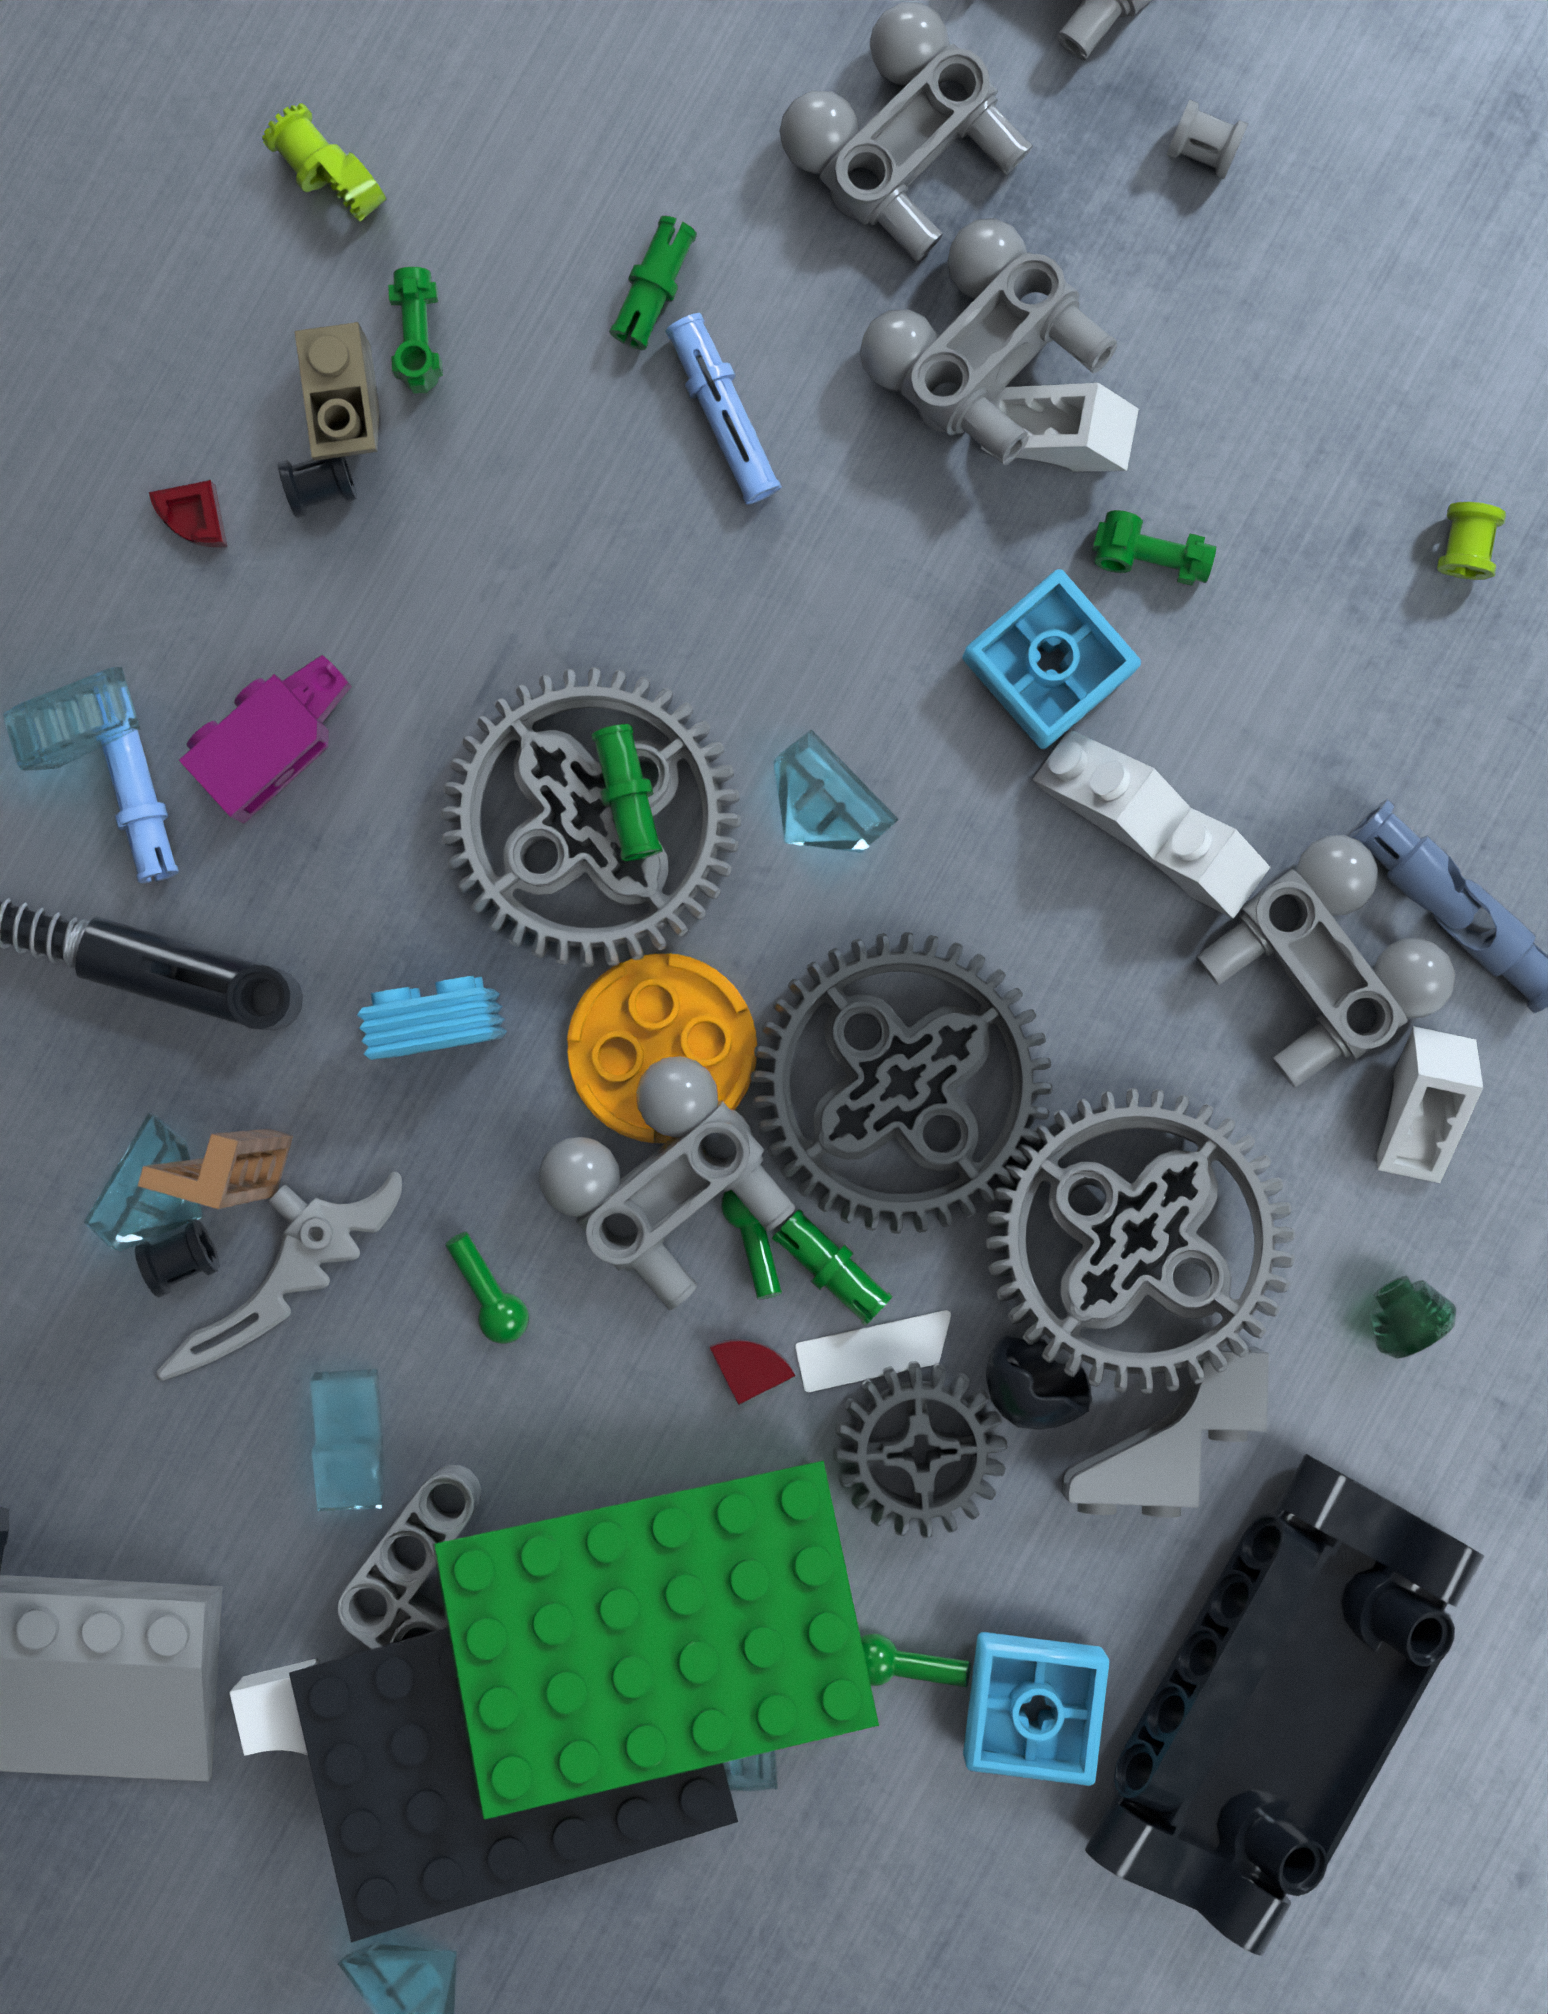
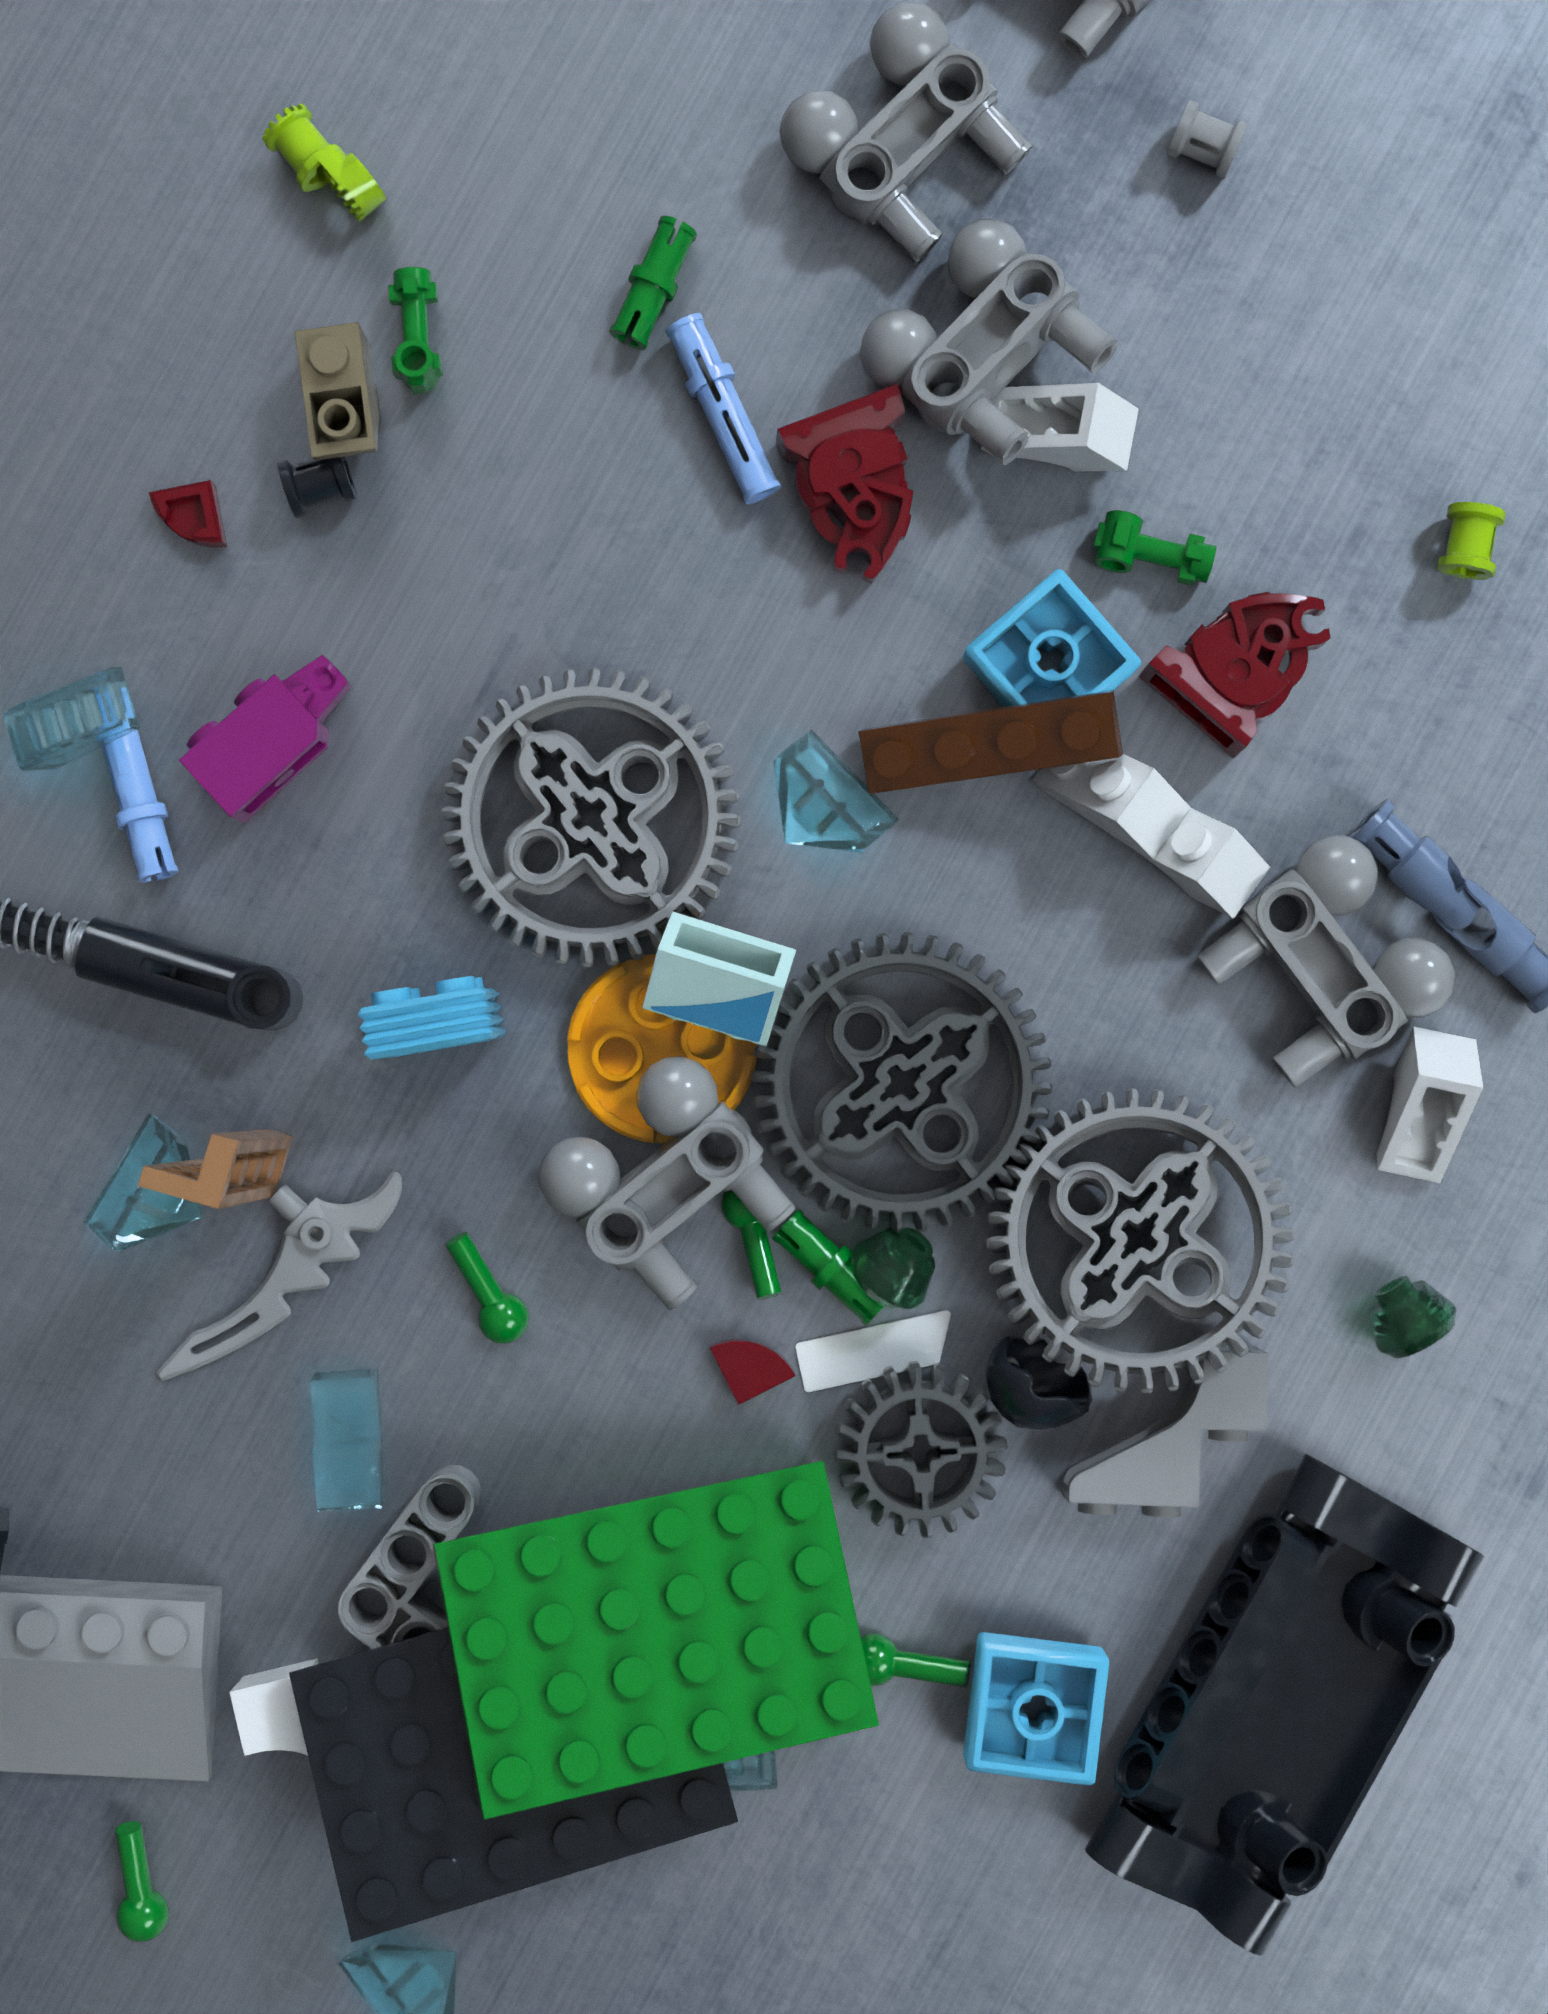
(143, 1910): none -> green bar
(177, 1258): black bush -> none
(626, 792): green pin -> none
(718, 978): none -> light aqua brick
(855, 469): none -> dark red piece
(894, 1267): none -> clear green cone
(991, 742): none -> reddish brown plate
(1230, 668): none -> dark red piece

